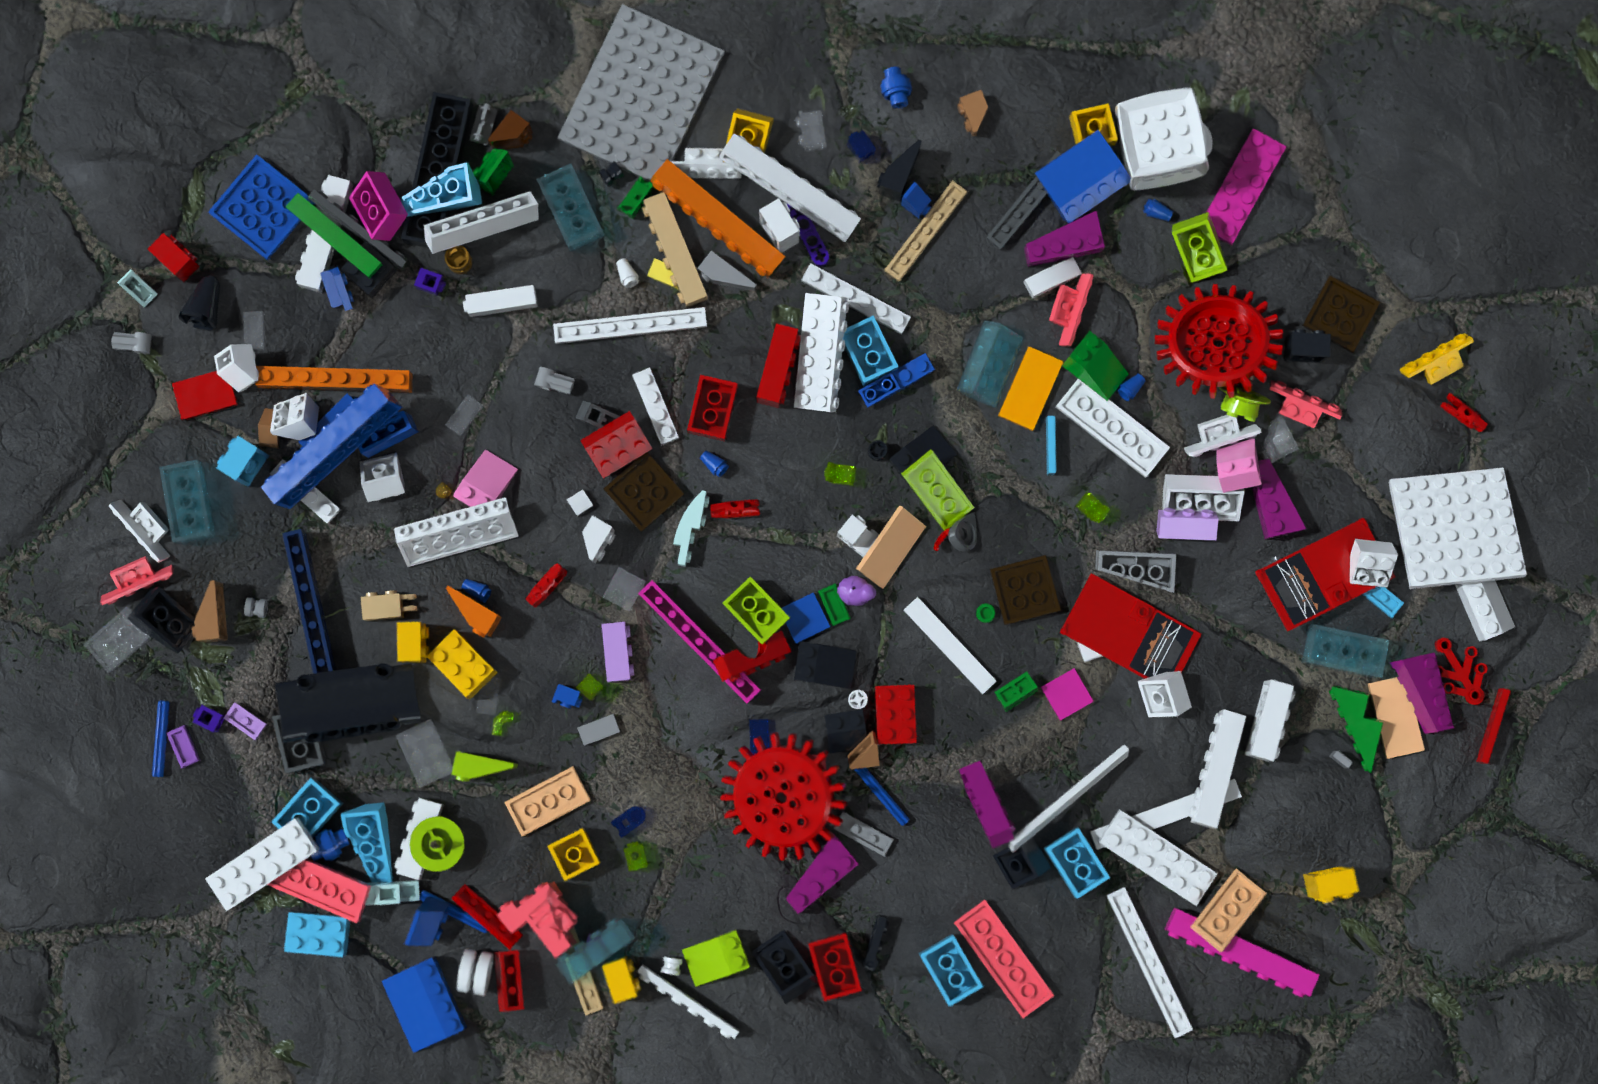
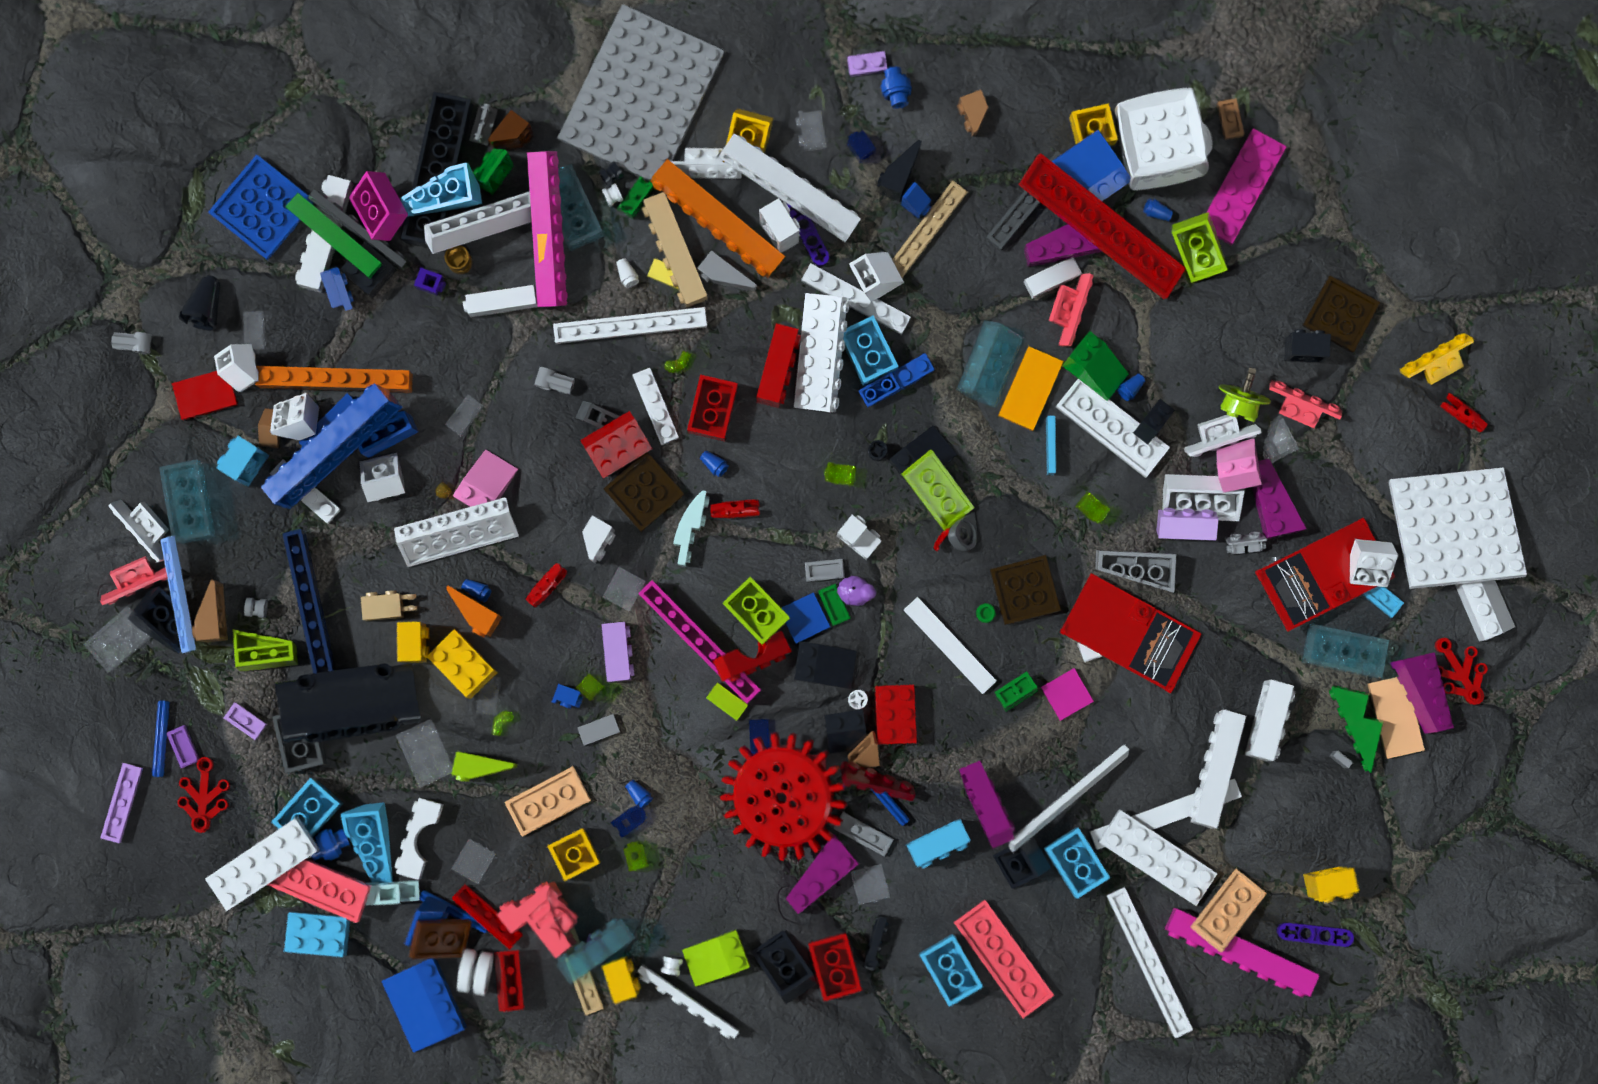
(121, 803): none -> lavender plate
(137, 288): light aqua slope -> none
(170, 254): red brick -> none
(178, 594): none -> light blue tile
(200, 718): dark purple brick -> none
(202, 797): none -> red plant
(262, 652): none -> lime wedge
(436, 844): lime piece -> none
(440, 938): none -> reddish brown tile
(473, 861): none -> clear piece
(547, 228): none -> dark pink brick
(580, 502): white tile -> none
(612, 195): none -> white wheel
(639, 794): none -> blue cone
(677, 365): none -> clear neon green arm
(727, 701): none -> lime tile
(824, 570): none -> light grey tile
(863, 778): none -> dark red wing
(867, 64): none -> lavender plate
(870, 884): none -> clear piece
(876, 274): none -> white slope
(891, 547): light nougat tile -> none
(938, 843): none -> medium azure brick
(1102, 226): none -> red plate
(1153, 421): none -> black brick
(1165, 694): white slope -> none
(1197, 318): red gear -> none
(1230, 119): none -> medium nougat plate
(1237, 542): none -> light grey hinge
(1315, 934): none -> dark purple beam
(1493, 726): red tile -> none

